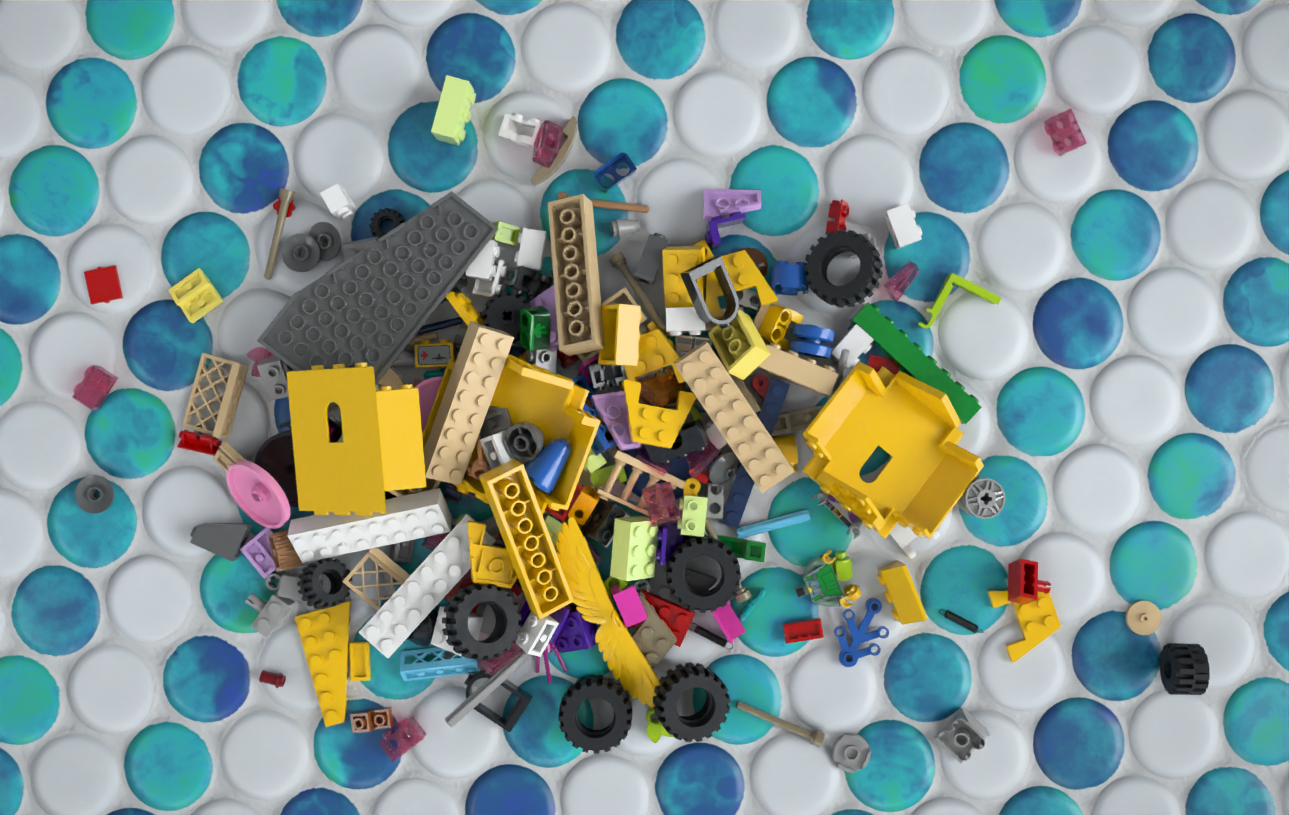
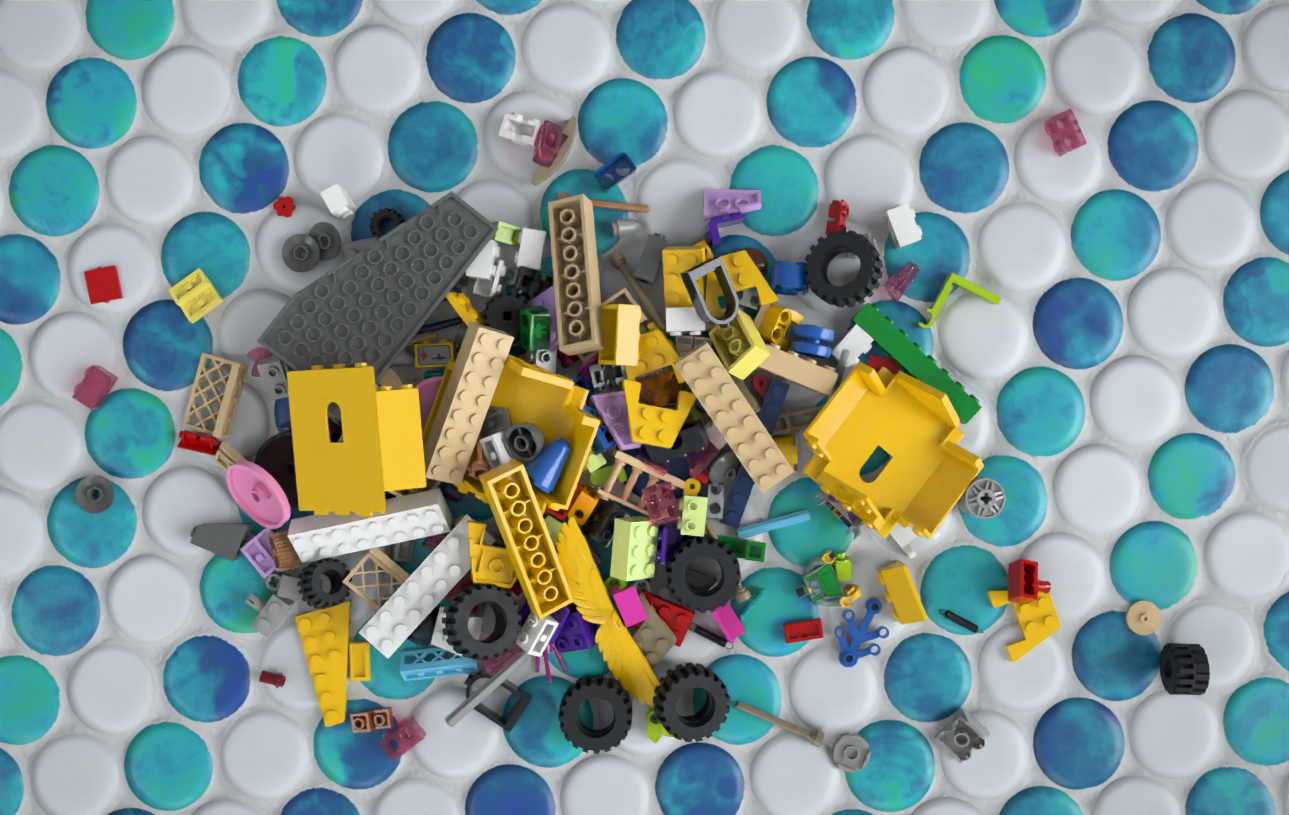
(285, 196): dark tan piece -> none
(453, 110): yellowish green brick -> none

